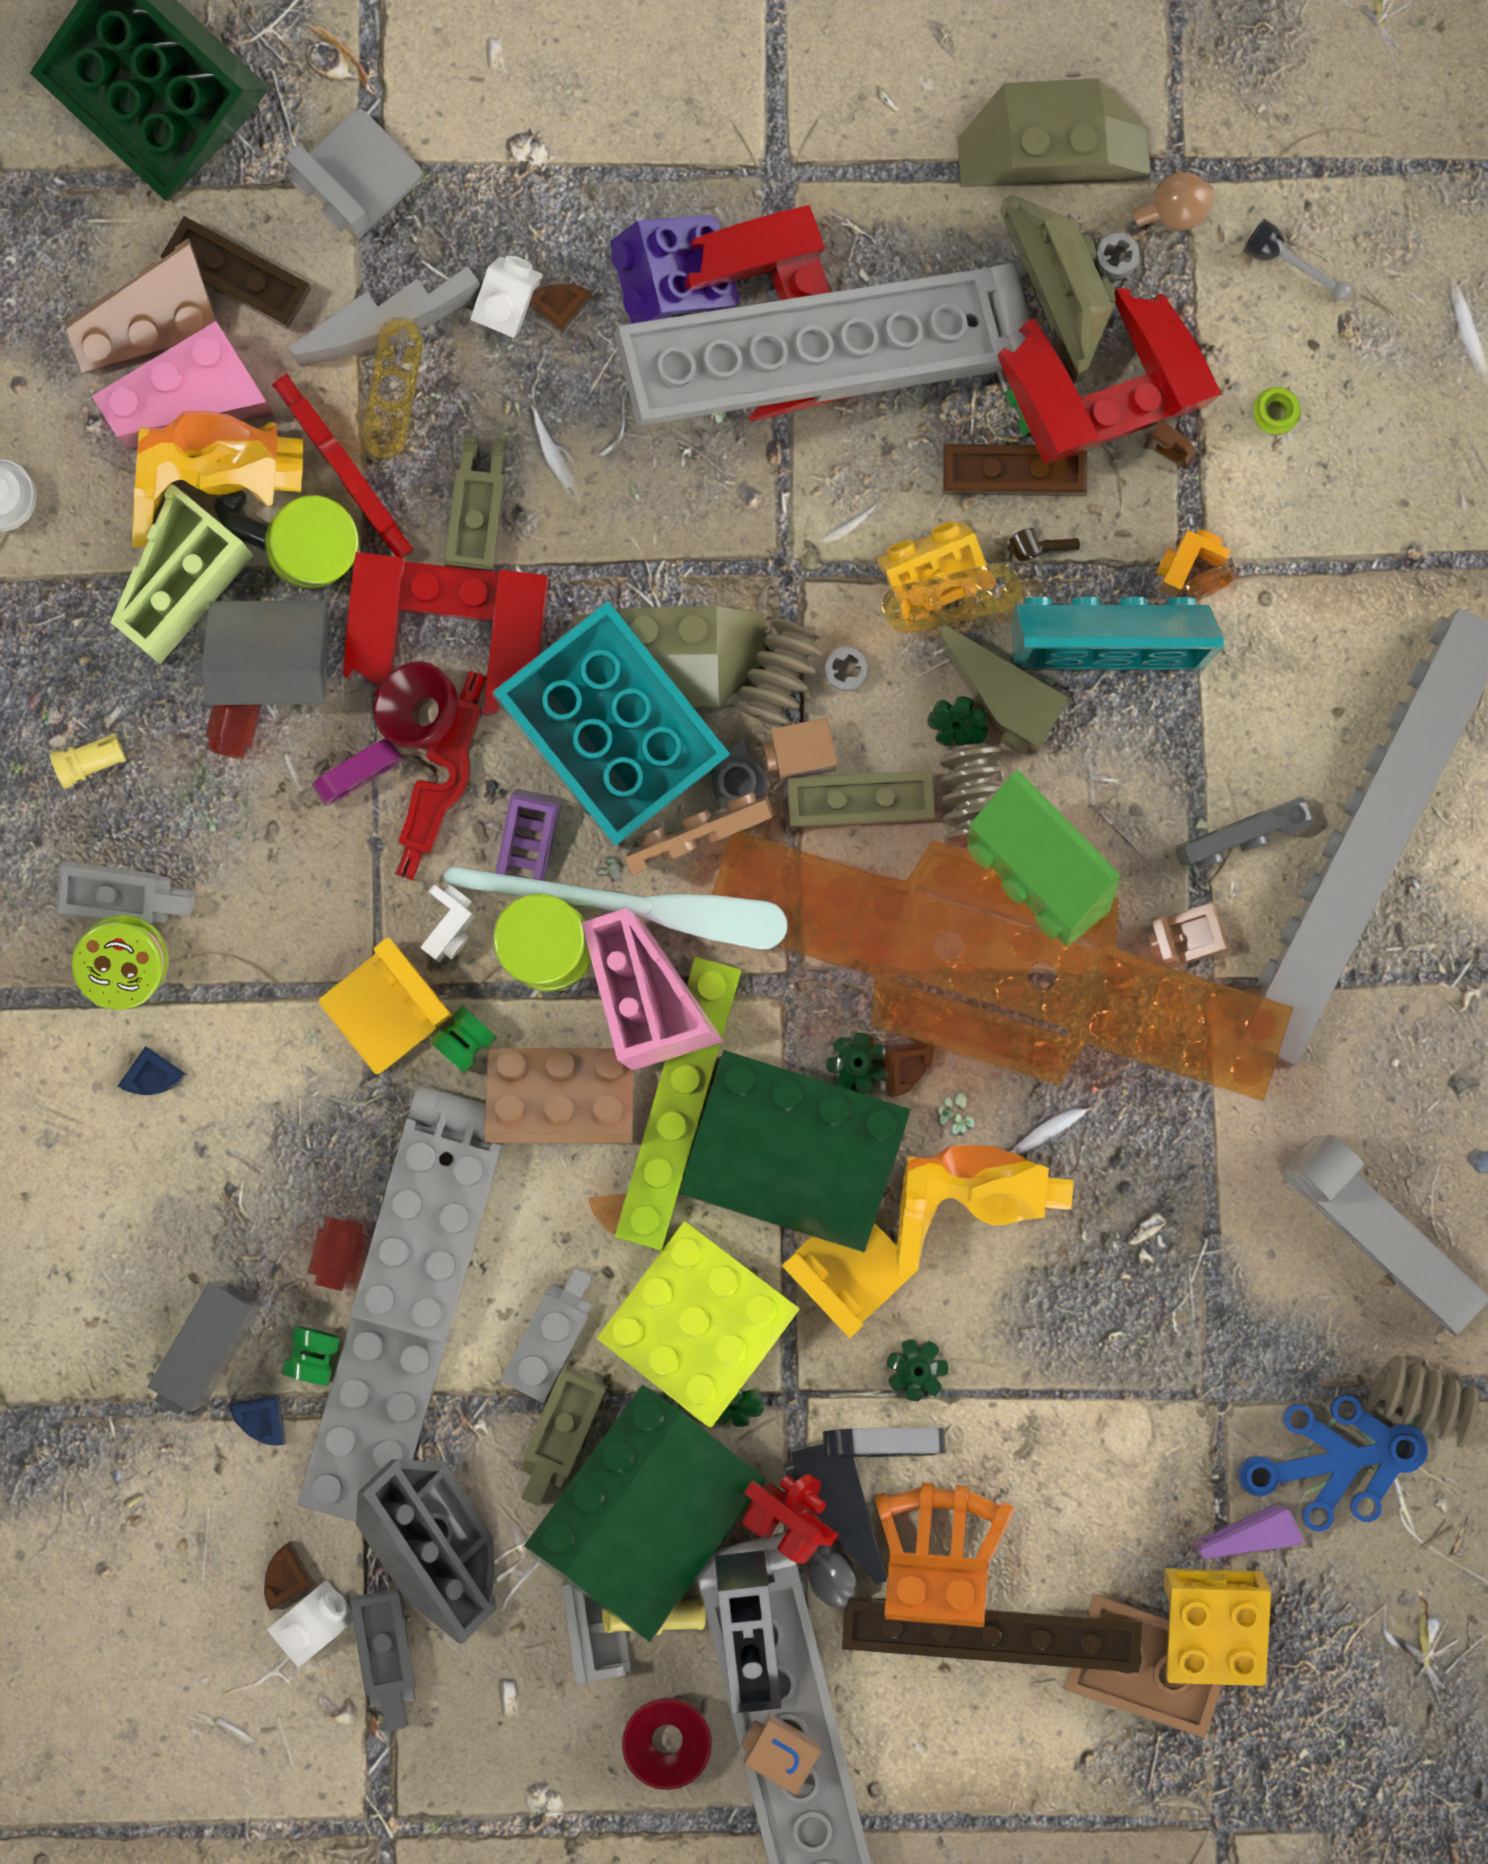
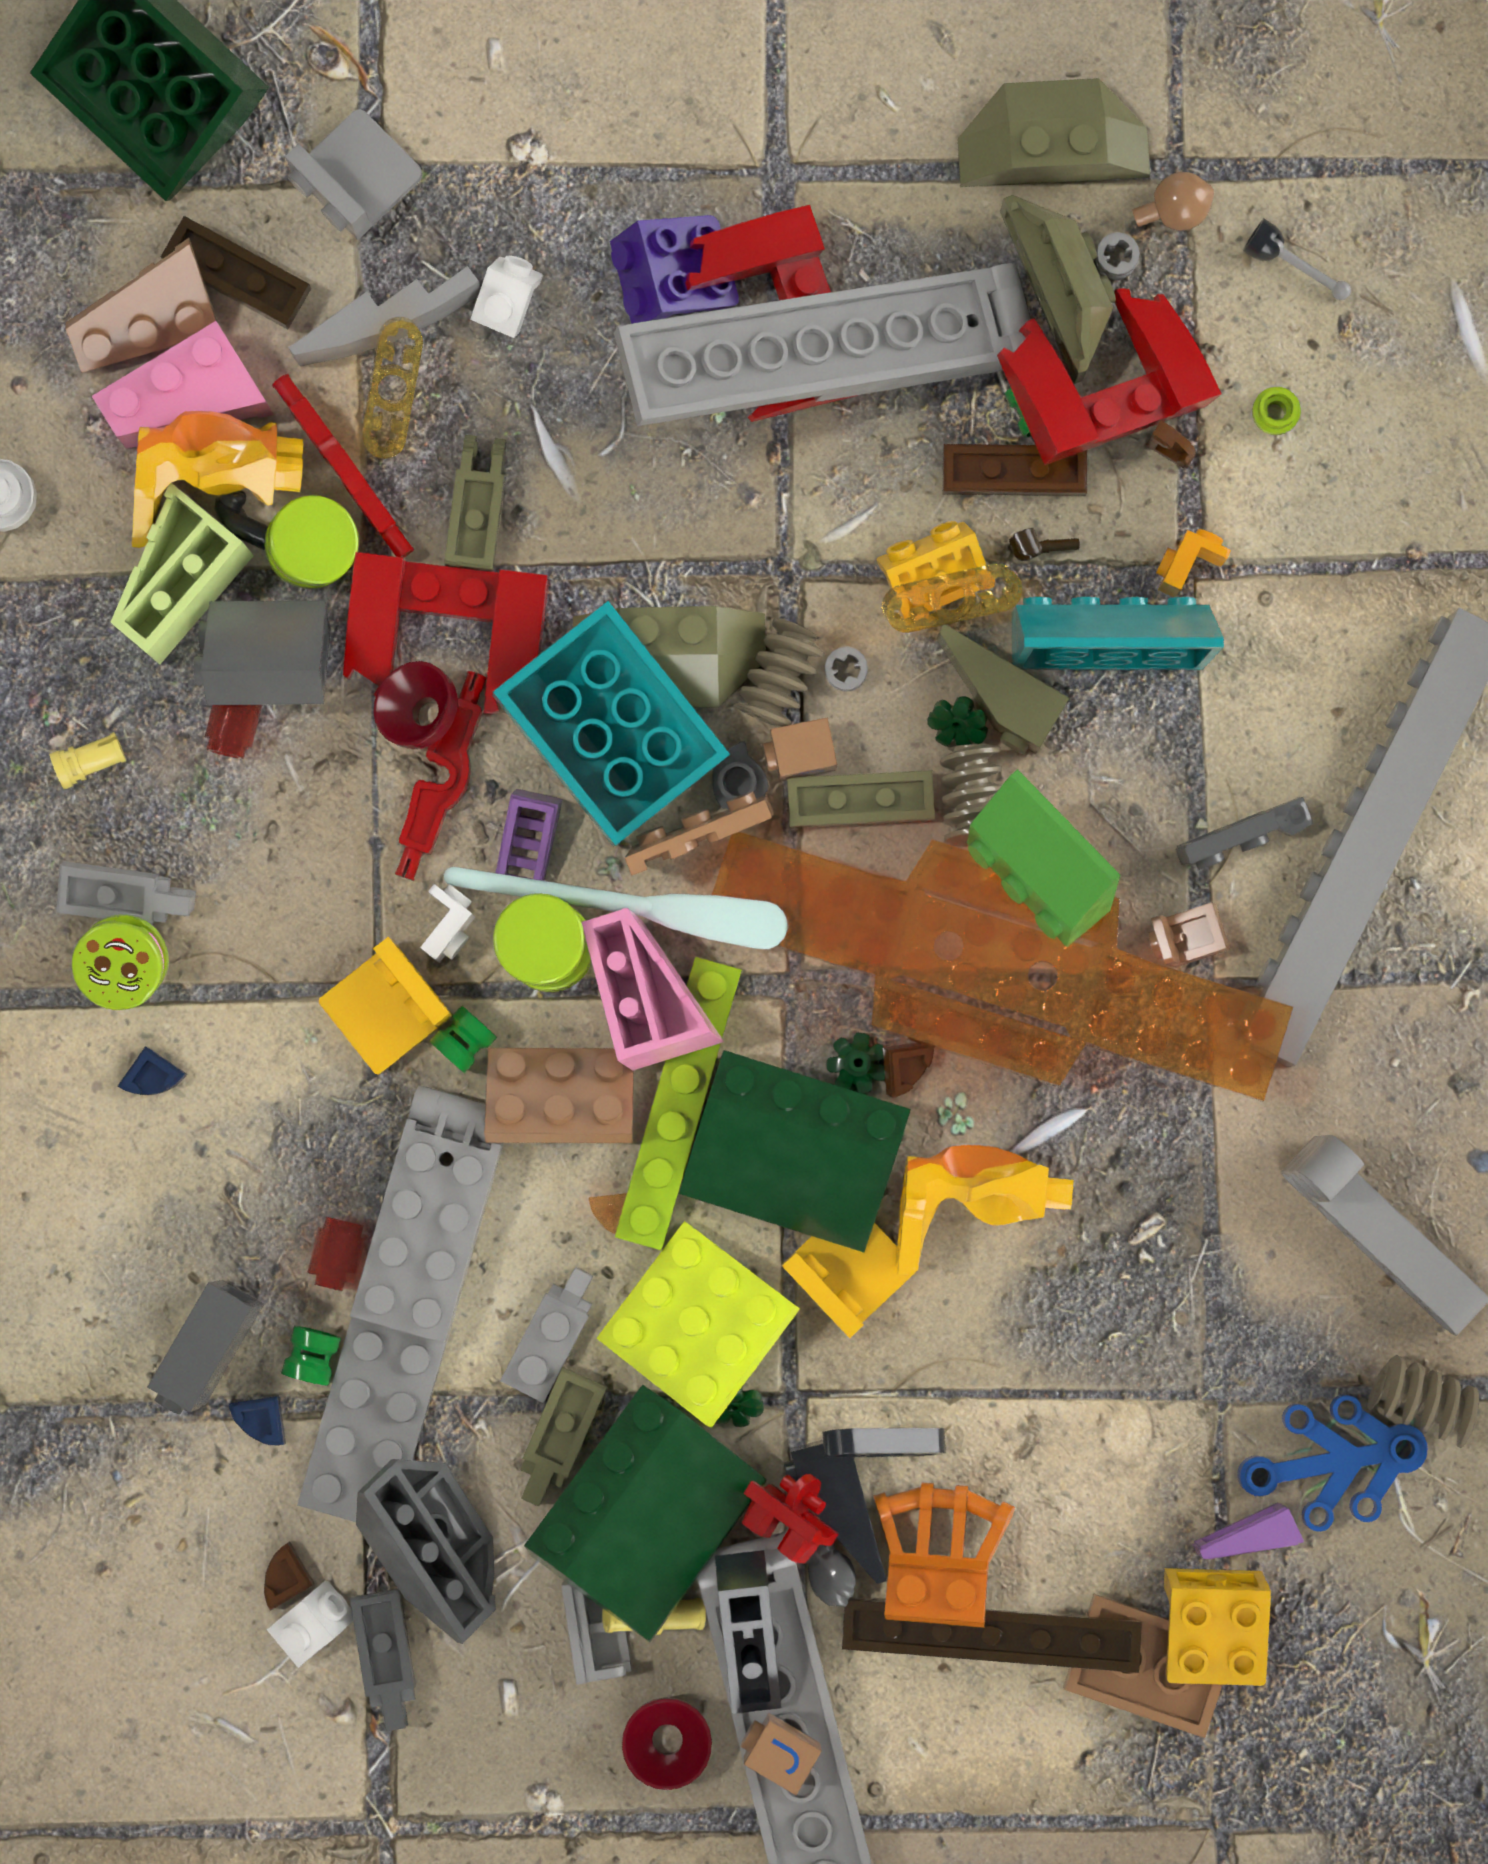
(357, 771): magenta beam -> none
(559, 303): reddish brown tile -> none
(905, 1366): dark green plant -> none
(1210, 582): clear orange tile -> none

